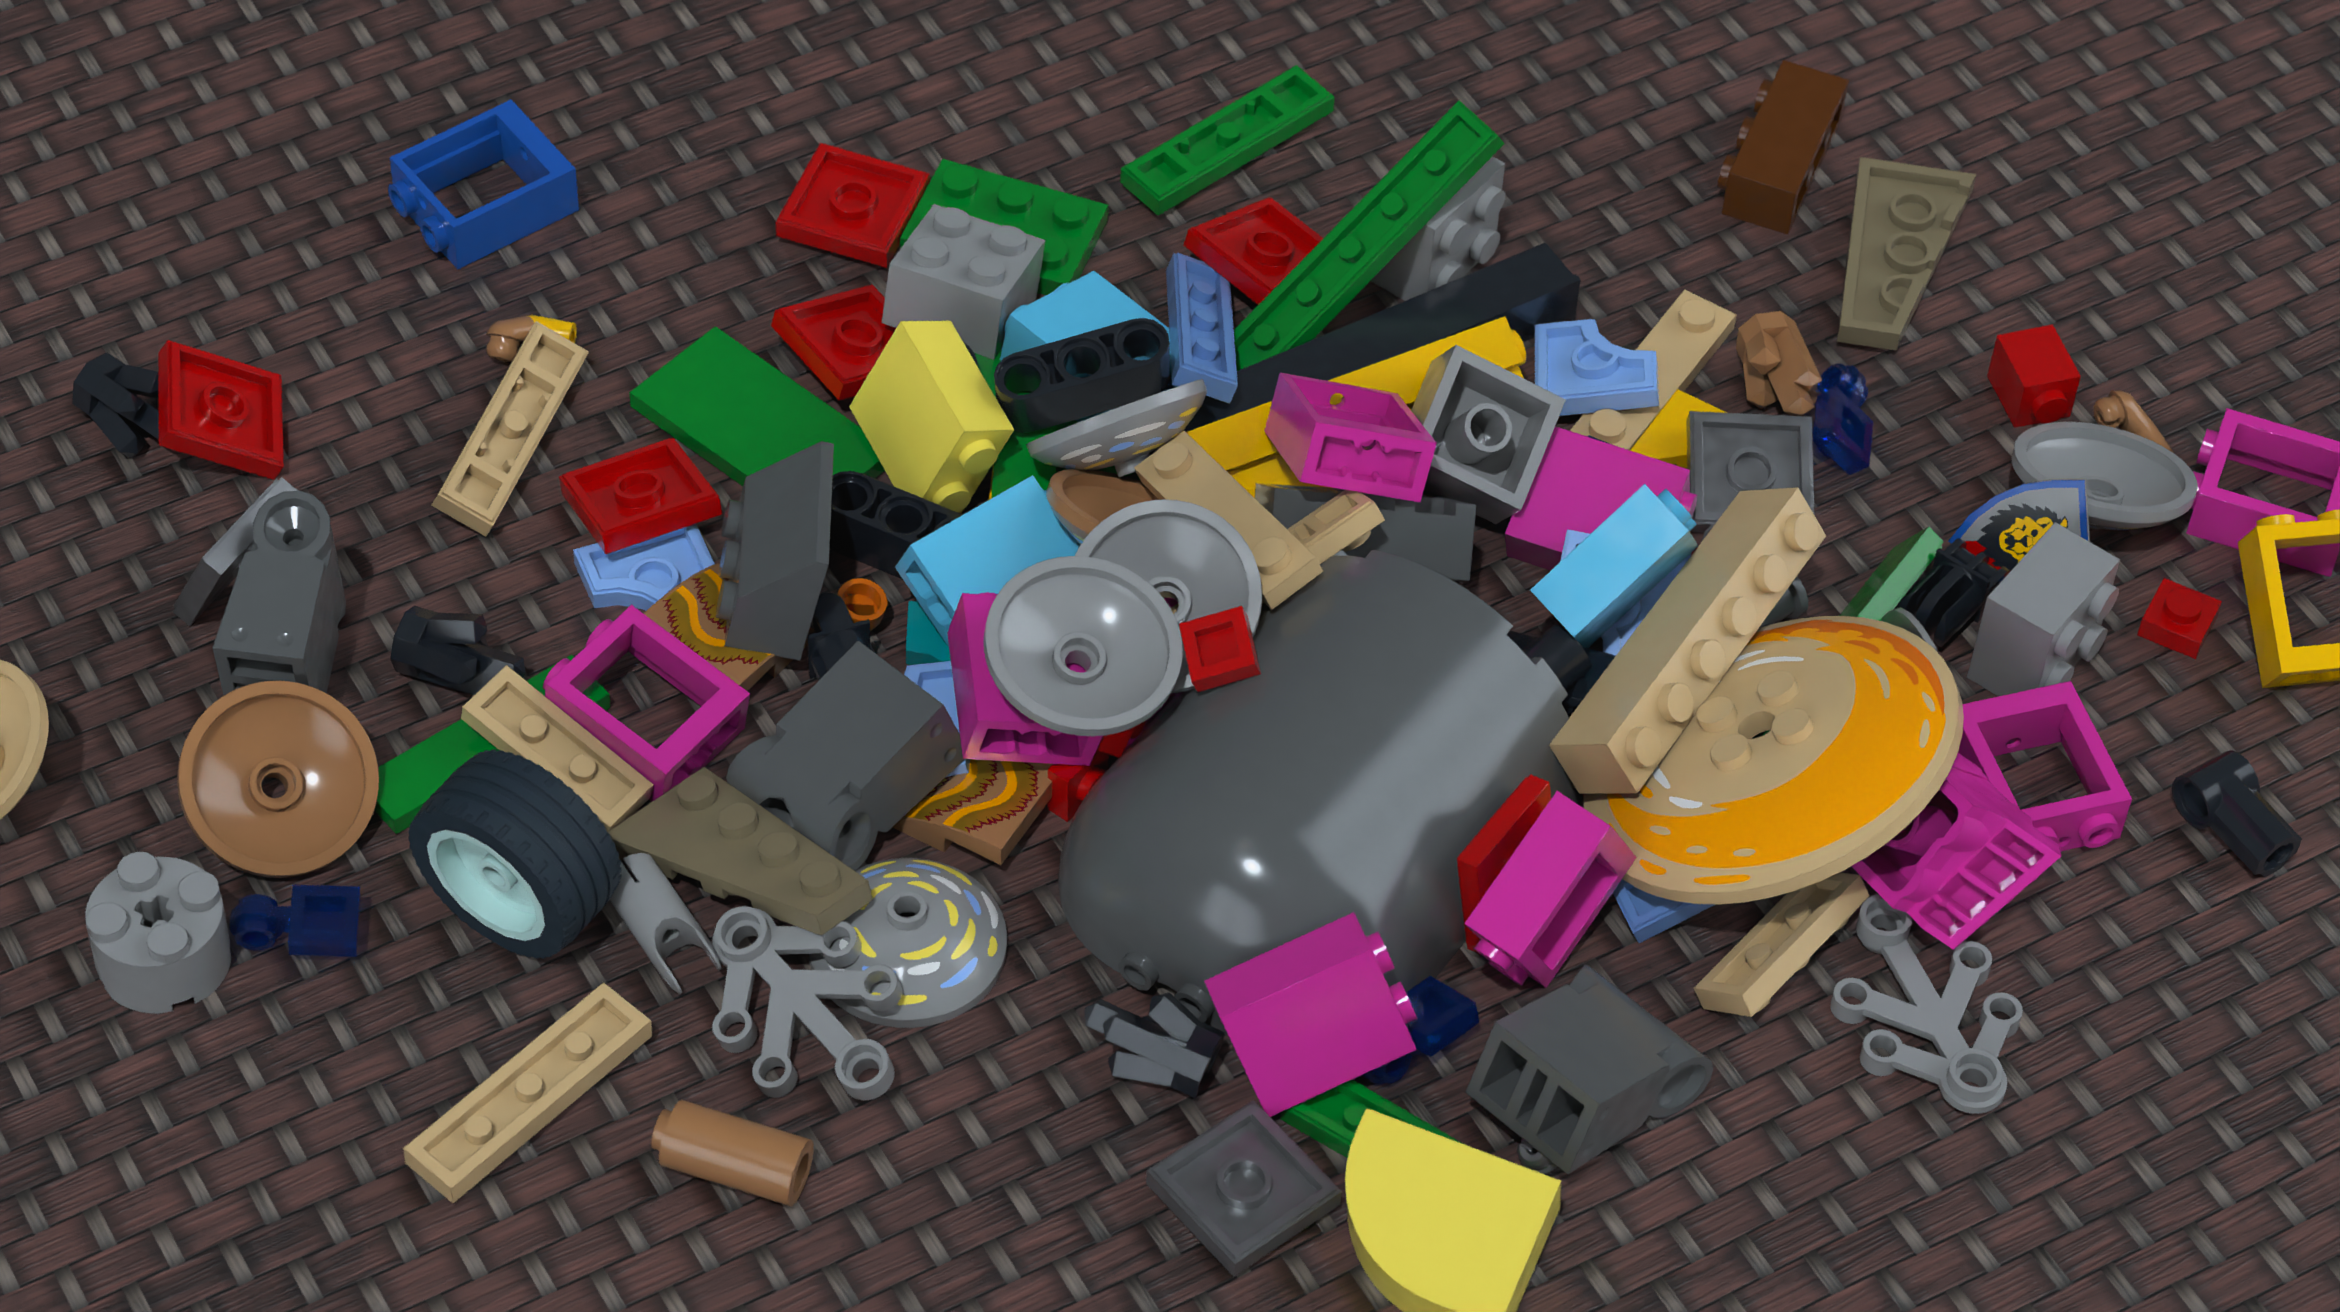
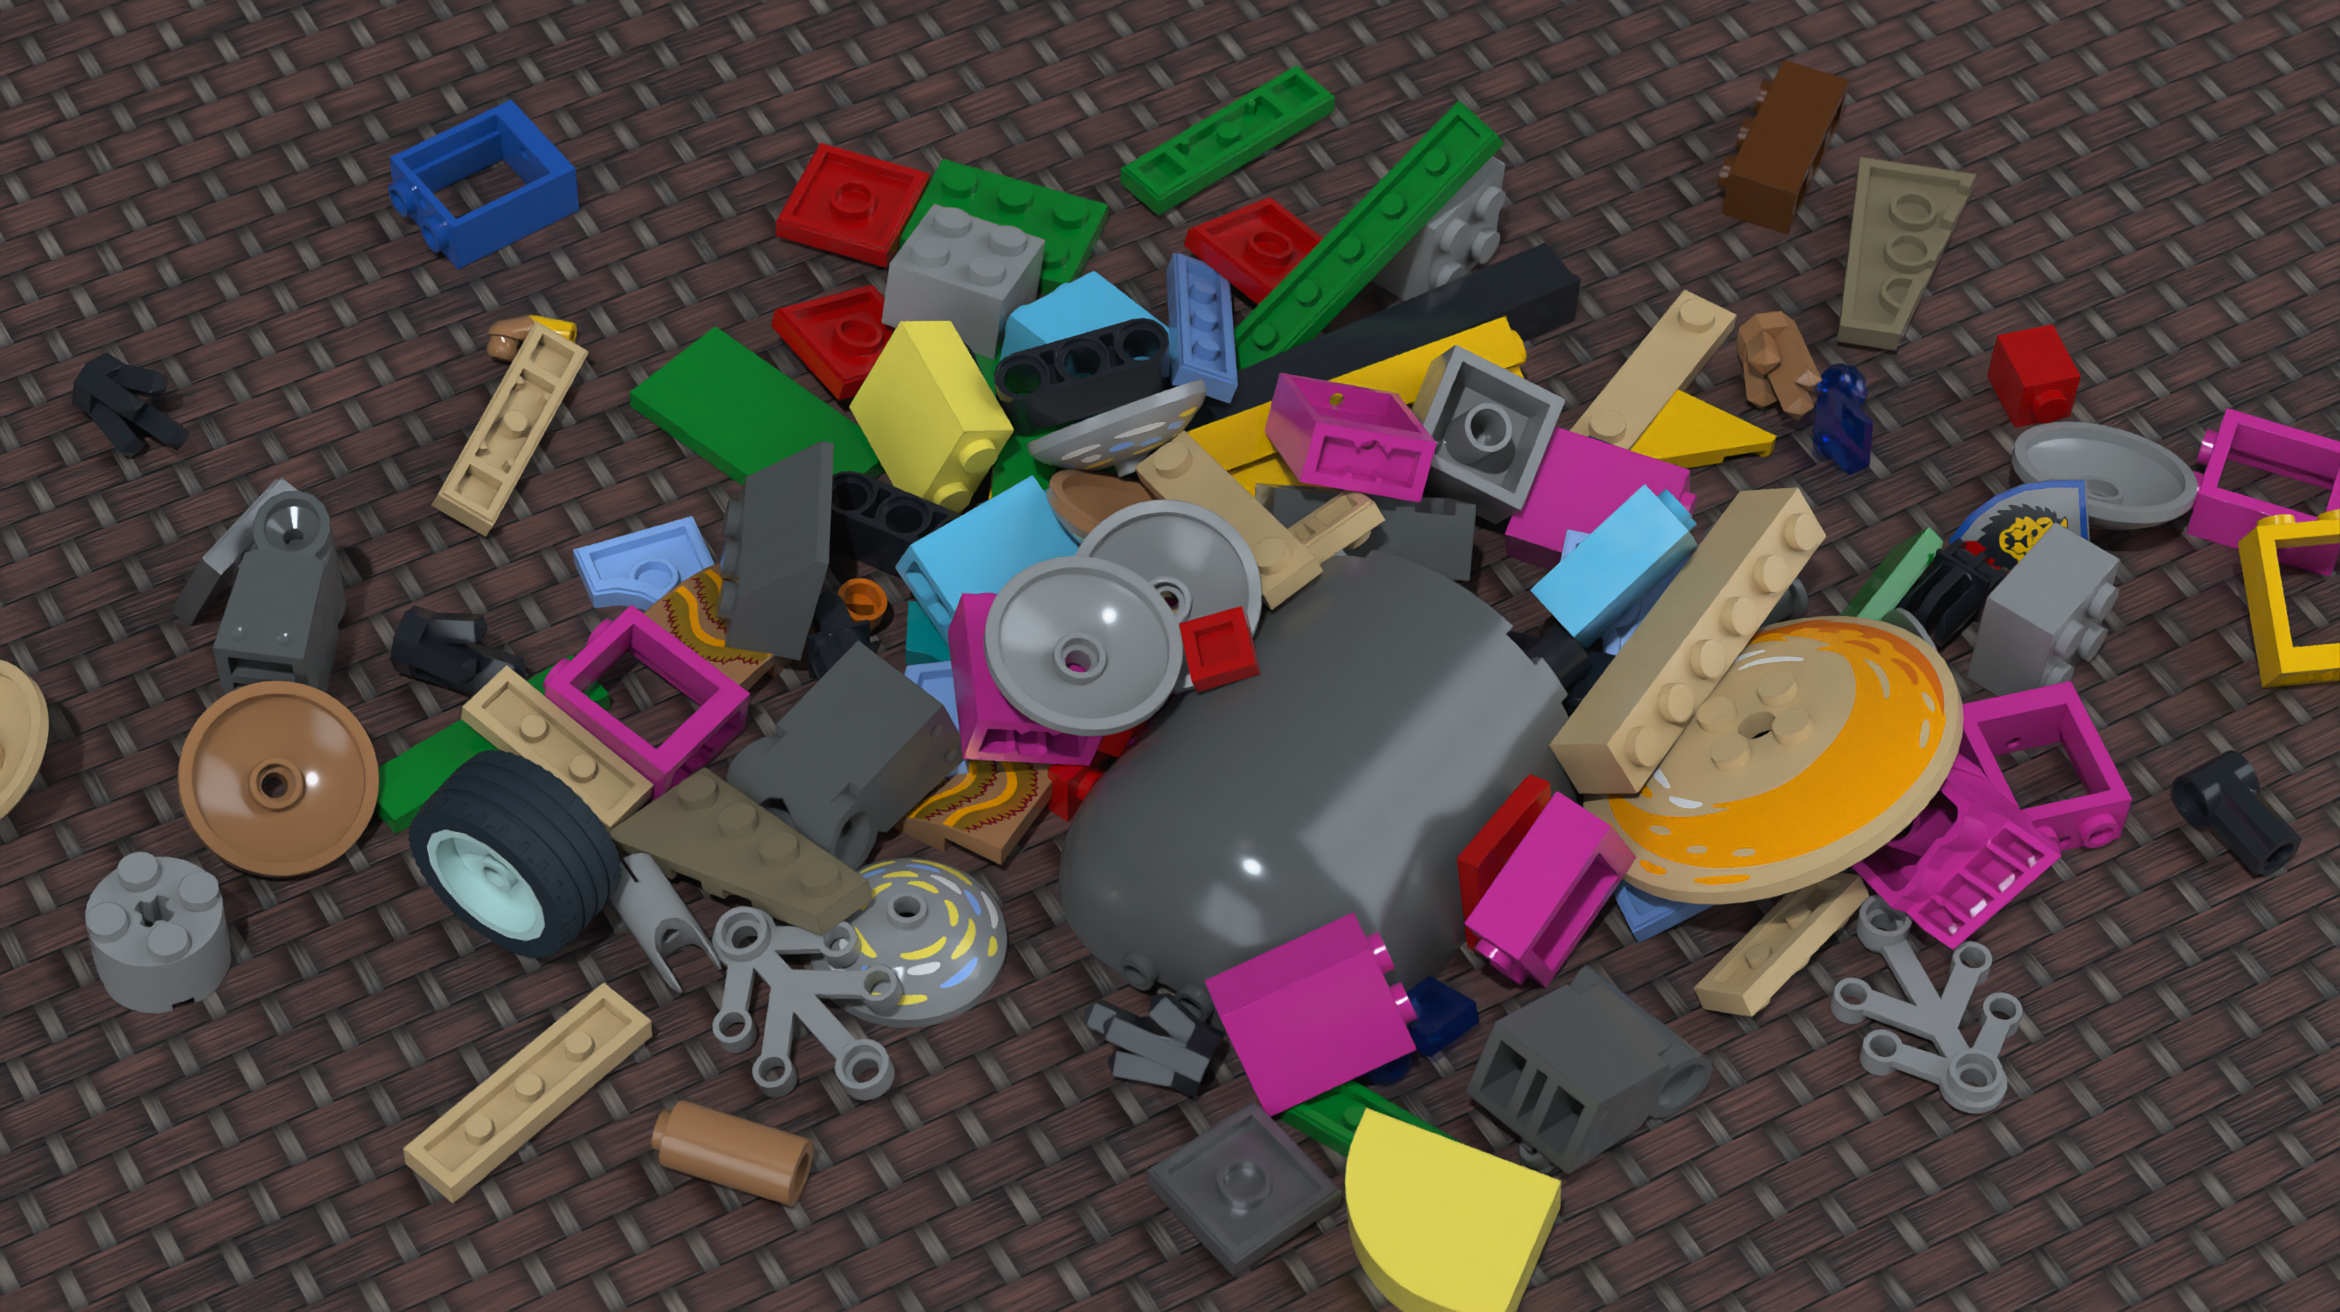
(220, 410): red plate -> none
(319, 921): clear blue plate -> none
(640, 495): red plate -> none
(1591, 370): light blue tile -> none
(1744, 454): flat silver plate -> none
(2123, 411): medium nougat arm -> none
(2179, 618): red plate -> none

